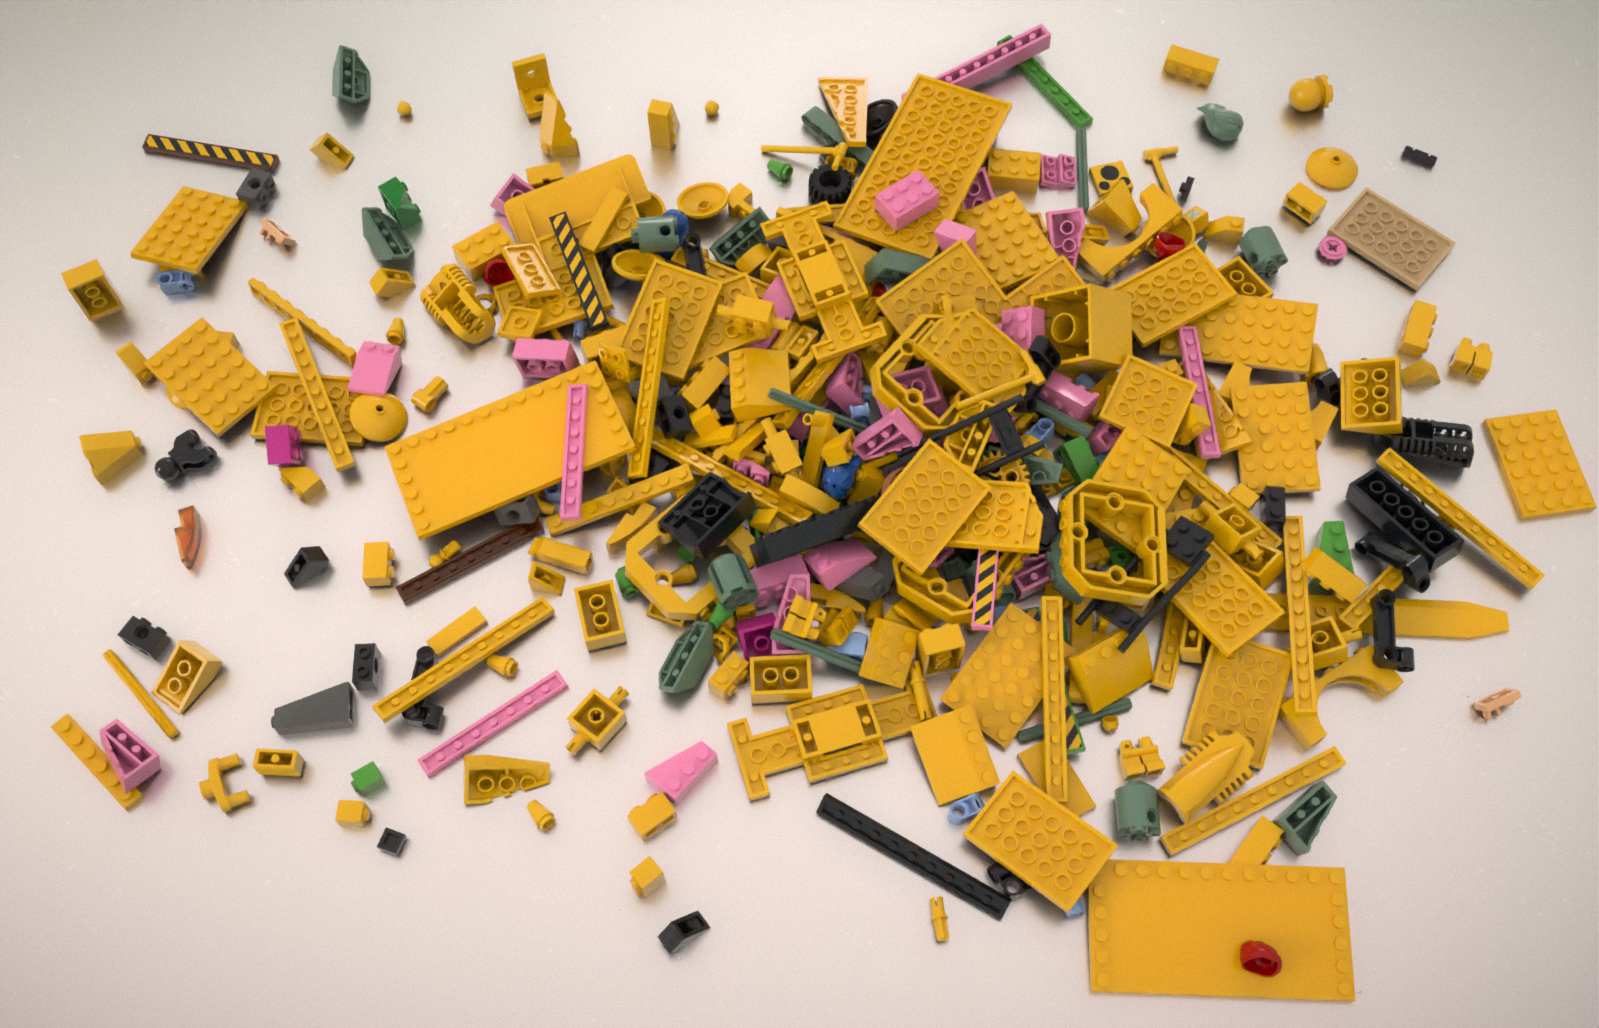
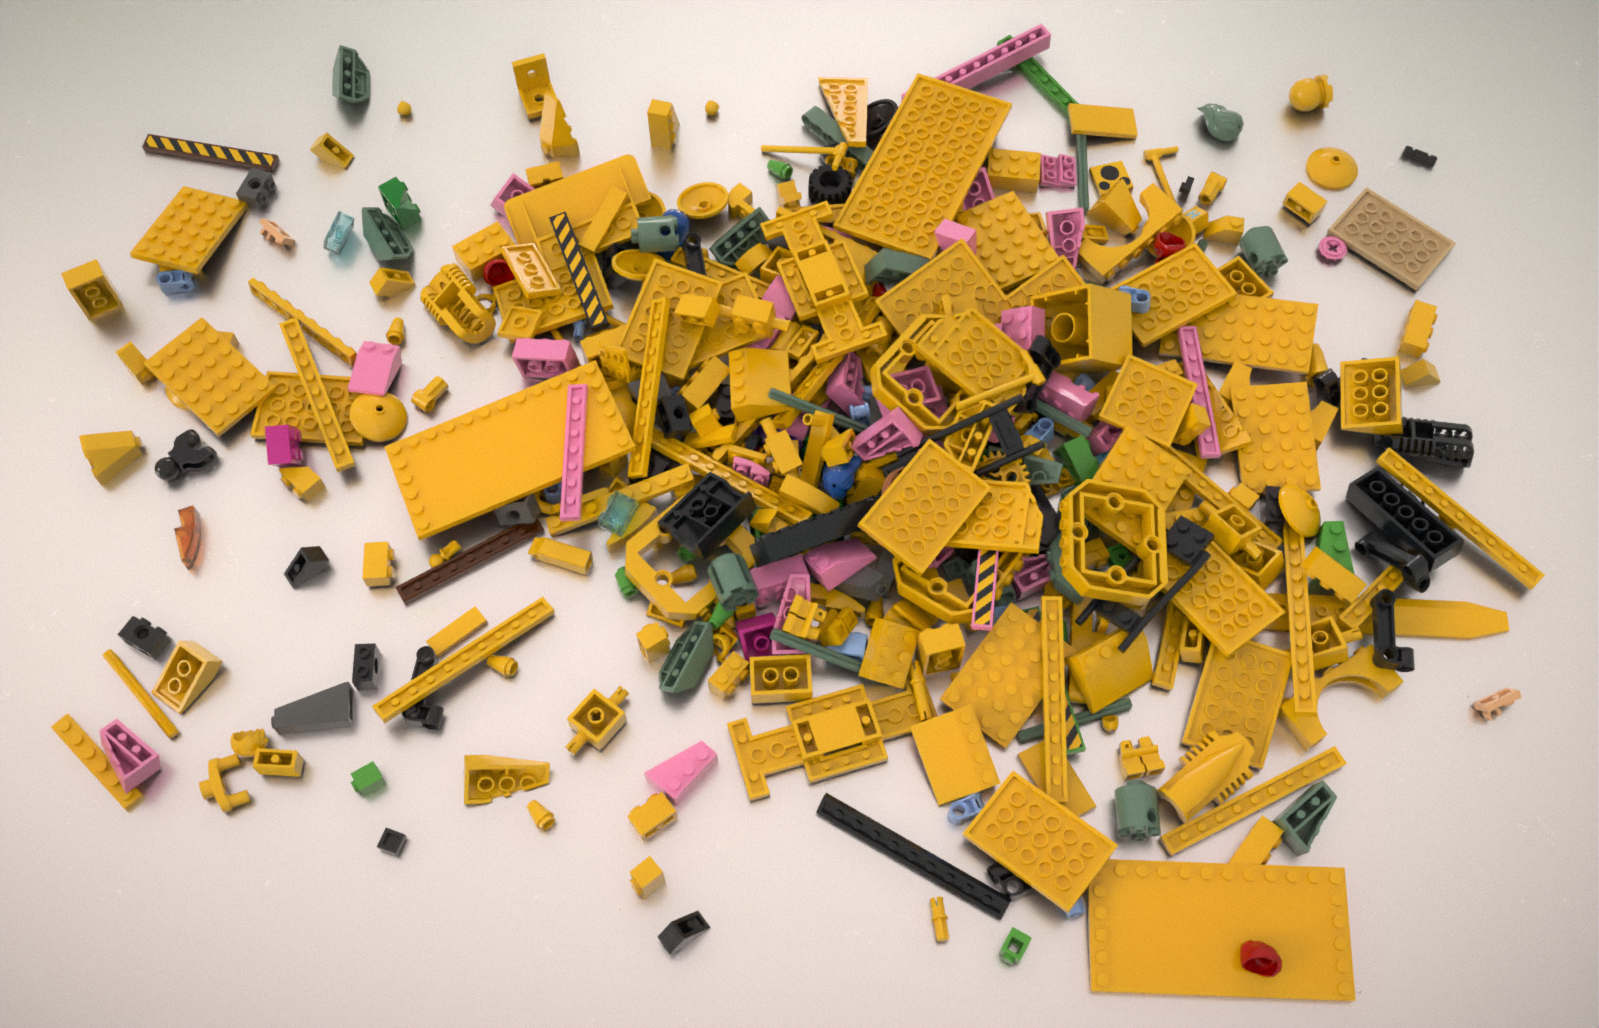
(247, 742): none -> yellow hair
(338, 233): none -> clear light blue brick
(352, 813): yellow brick -> none
(492, 724): bright pink tile -> none
(544, 579): yellow slope -> none
(585, 498): none -> yellow tile
(600, 615): yellow brick -> none
(618, 513): none -> clear light blue brick
(653, 642): none -> yellow brick
(698, 309): none -> yellow brick
(746, 442): yellow slope -> none
(788, 194): none -> yellow brick
(907, 200): bright pink brick -> none
(1017, 939): none -> bright green brick
(1102, 121): none -> yellow tile
(1136, 296): none -> light blue piece
(1190, 64): yellow brick -> none
(1213, 185): none -> yellow piece
(1300, 510): none -> yellow dish
(1471, 358): yellow hips -> none
(1539, 464): yellow plate -> none

